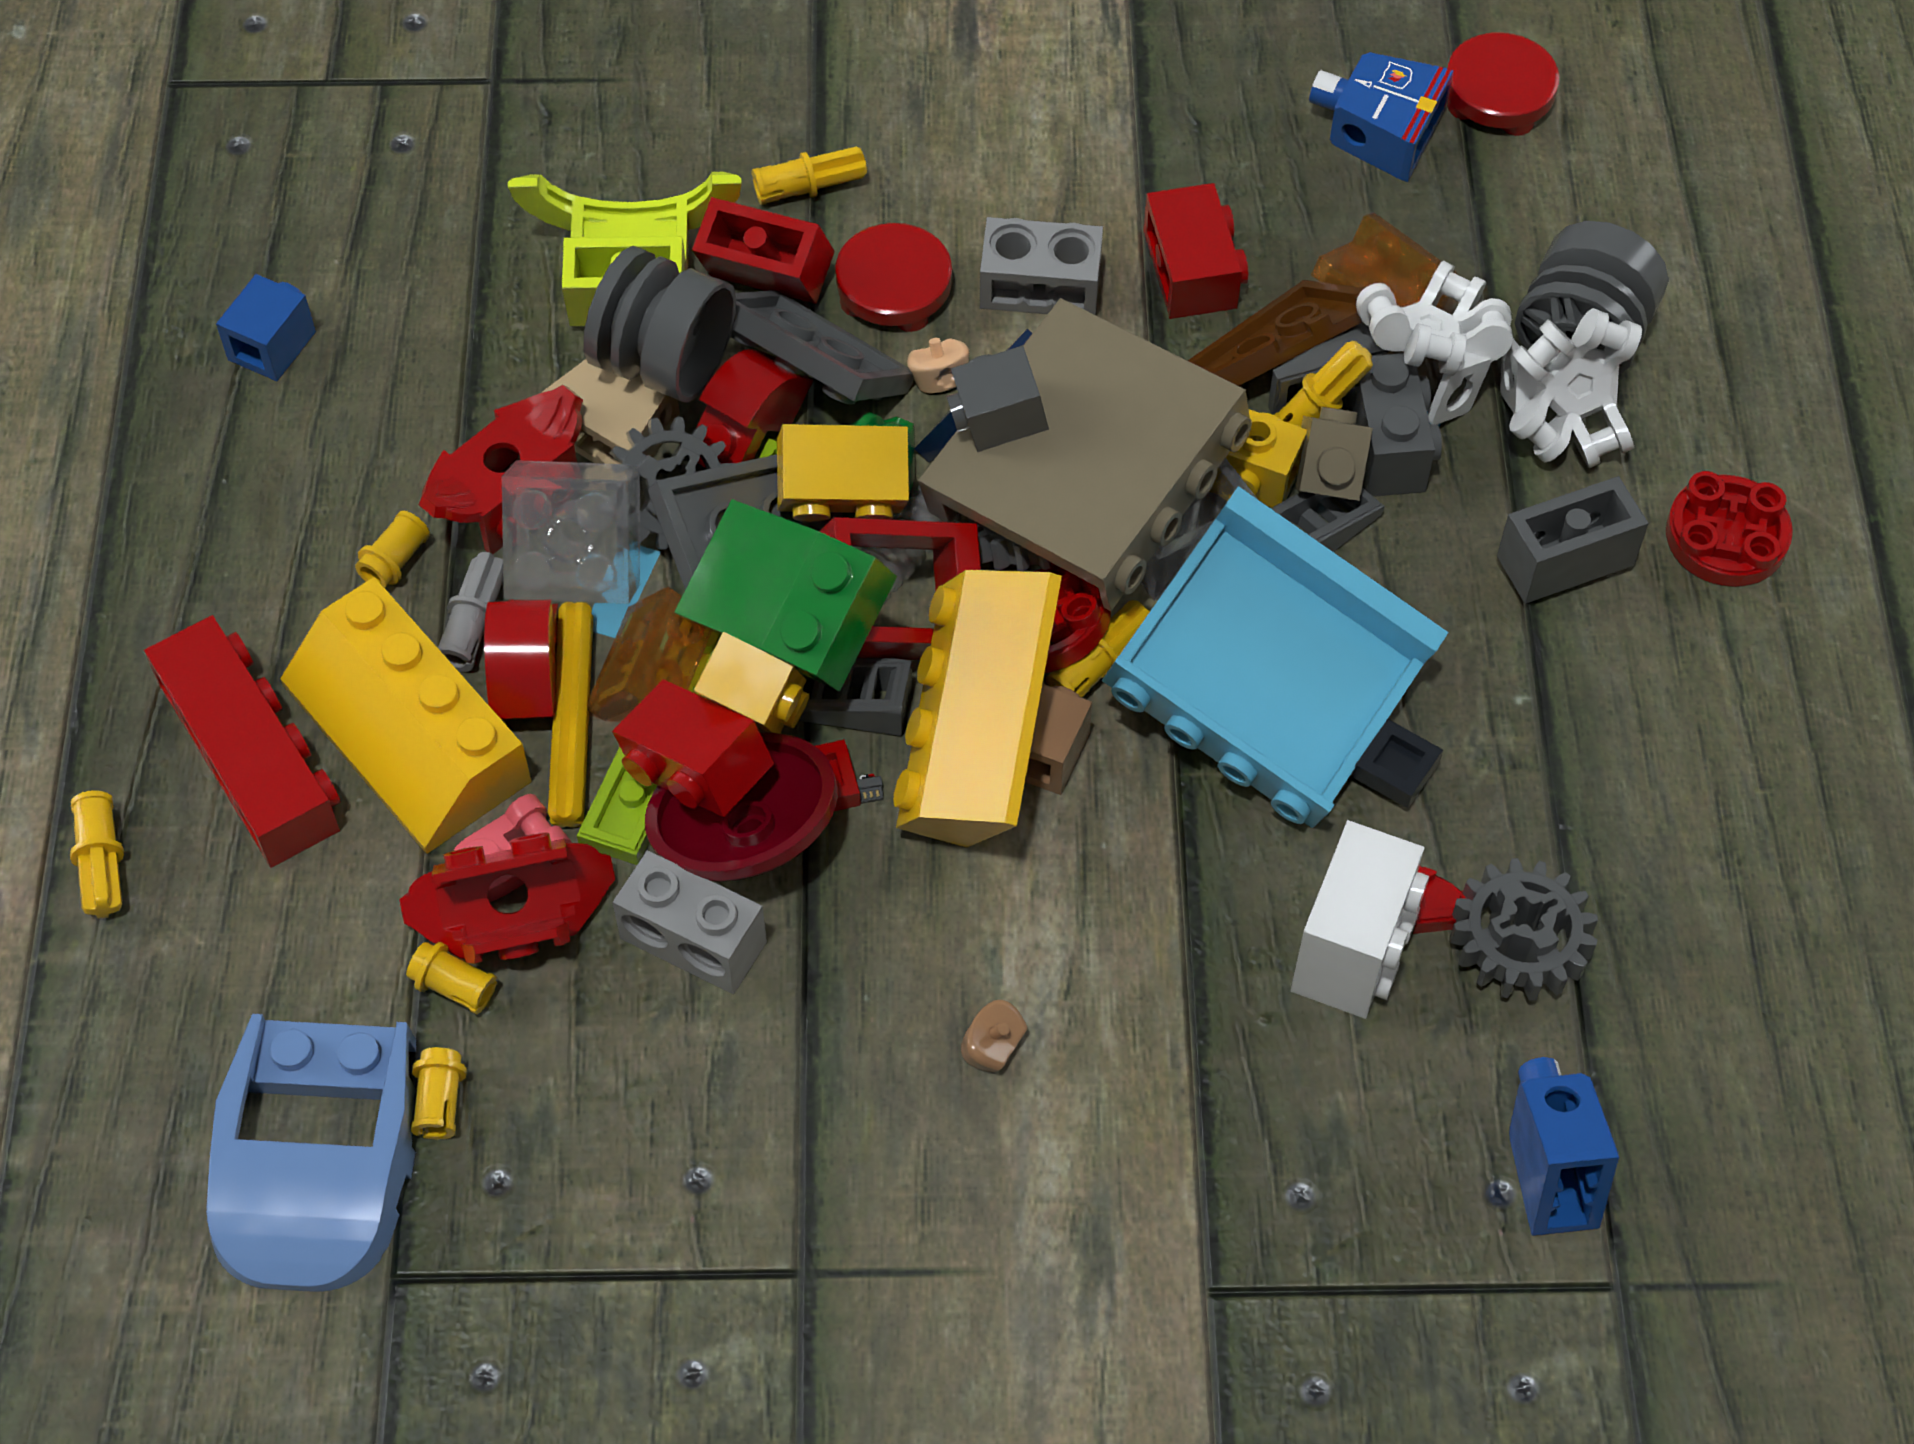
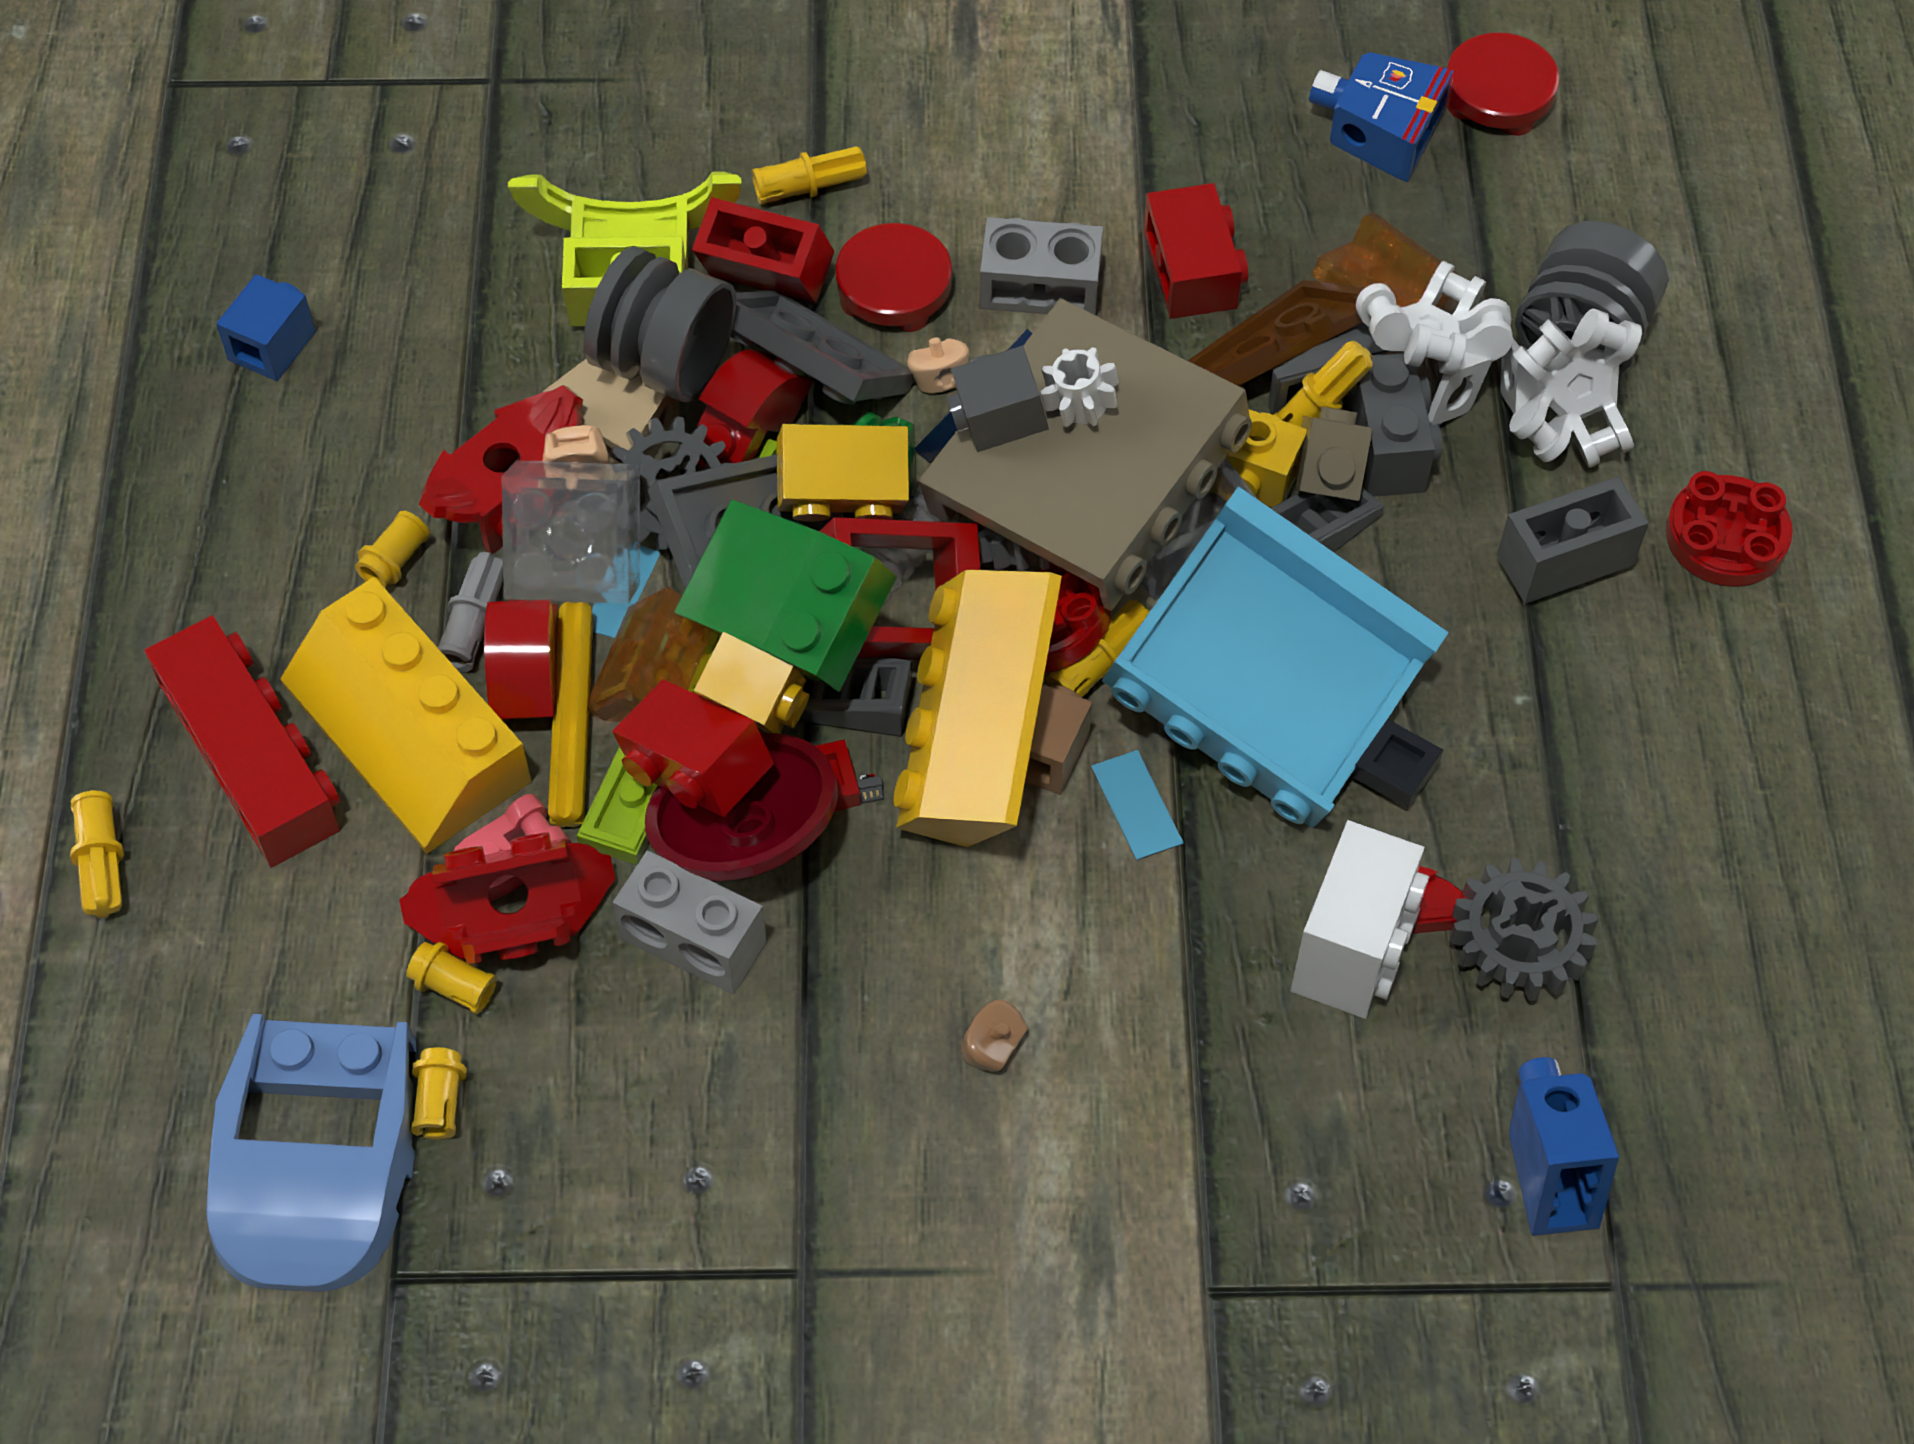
(576, 445): none -> light nougat piece
(1079, 386): none -> white gear
(1137, 804): none -> medium azure sticker

